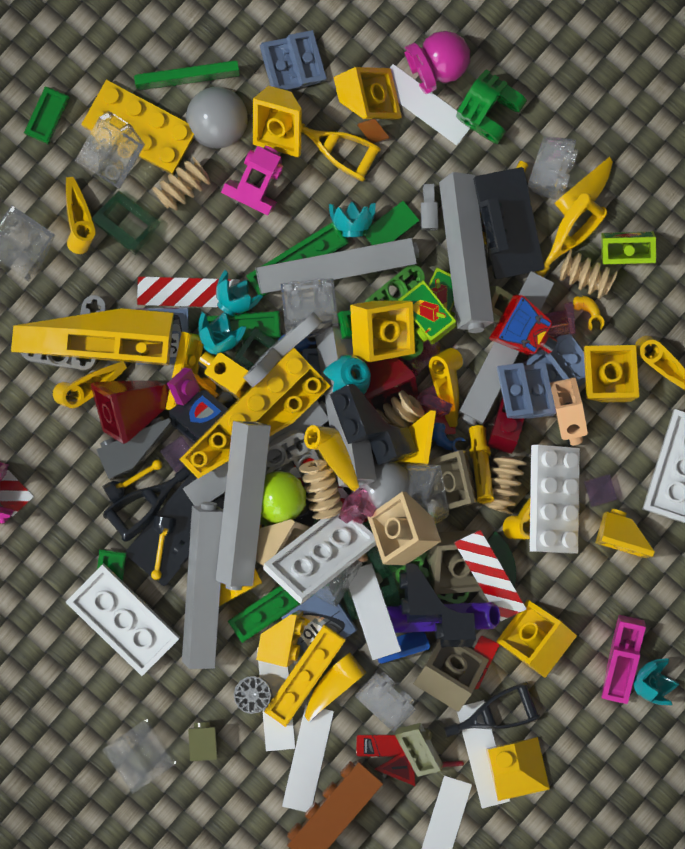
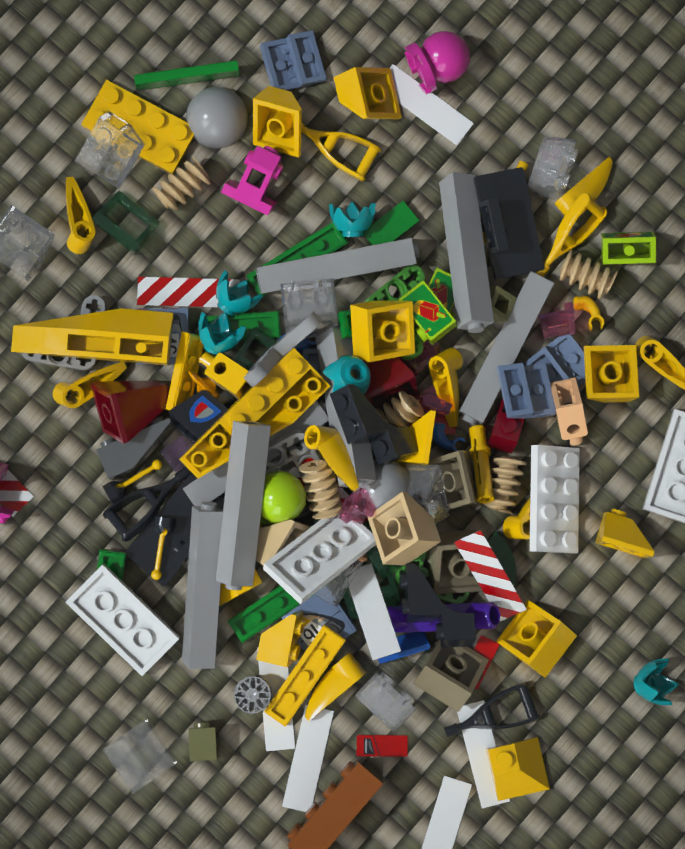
(46, 115): green tile -> none
(183, 386): magenta plate -> none
(373, 131): dark orange sticker -> none
(401, 769): piece -> none
(418, 749): olive tile -> none
(429, 209): light grey bar -> none
(479, 101): green piece -> none
(523, 328): torso -> none
(600, 490): clear purple tile -> none
(623, 659): dark pink slope -> none

